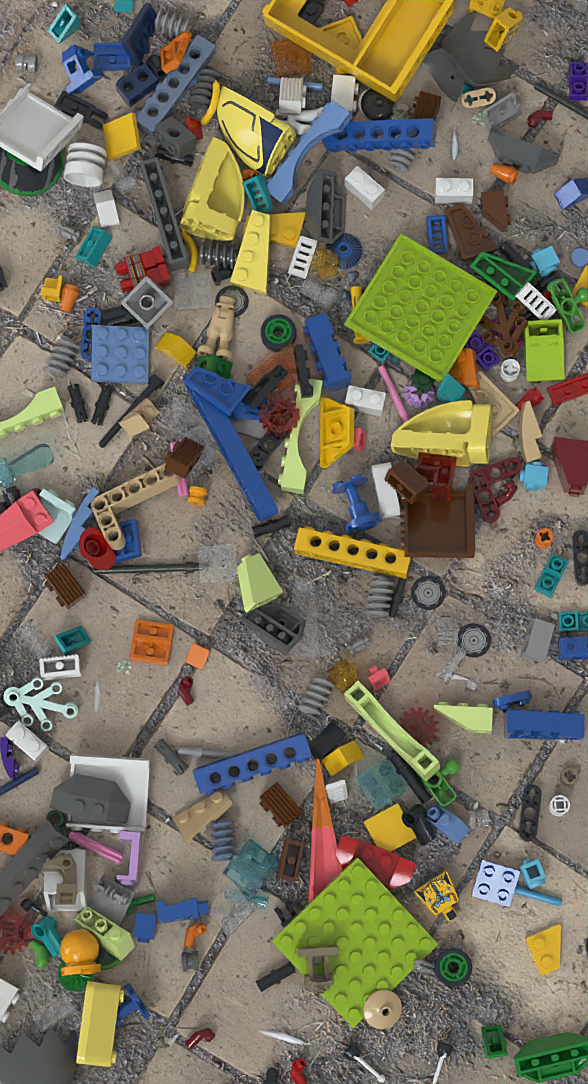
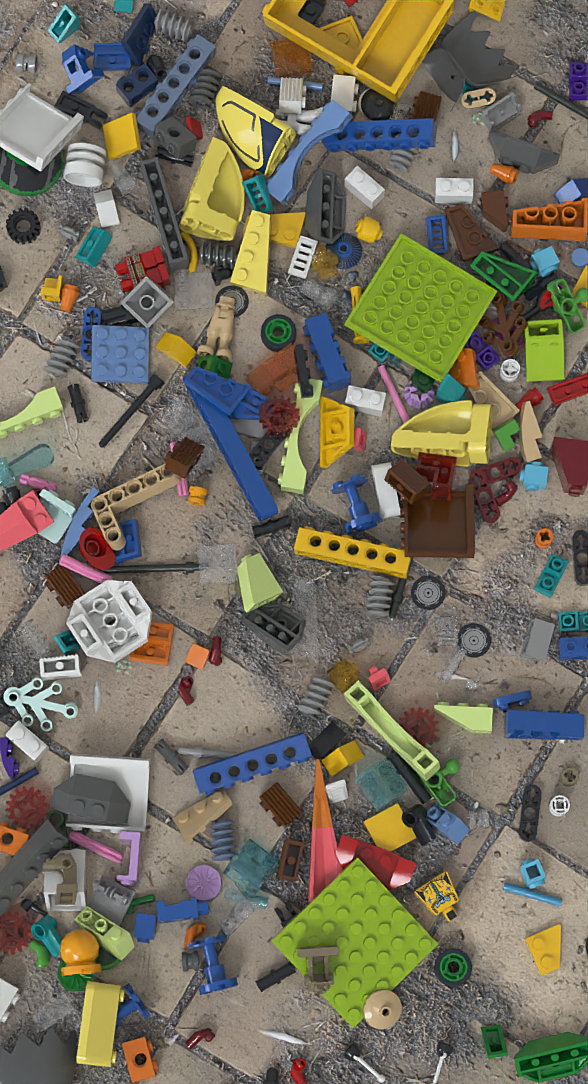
(23, 236): none -> black tyre
(24, 816): none -> clear red gear
(36, 482): none -> bright pink axle
(84, 569): none -> bright pink axle
(101, 406): black pin -> none
(105, 603): none -> white piece
(131, 1050): none -> orange brick
(139, 417): tan slope -> none
(174, 51): orange wing -> none
(203, 882): none -> lavender wheel
(213, 105): yellow piece -> none
(214, 972): none -> blue piece
(215, 653): none -> dark red arm
(264, 387): black hinge -> none
(368, 229): none -> yellow head
(424, 966): light grey piece -> none
(495, 883): hinge -> none
(503, 433): none -> bright green piece
(508, 21): yellow torso -> none
(544, 311): white slope -> none
(552, 222): none -> orange wedge

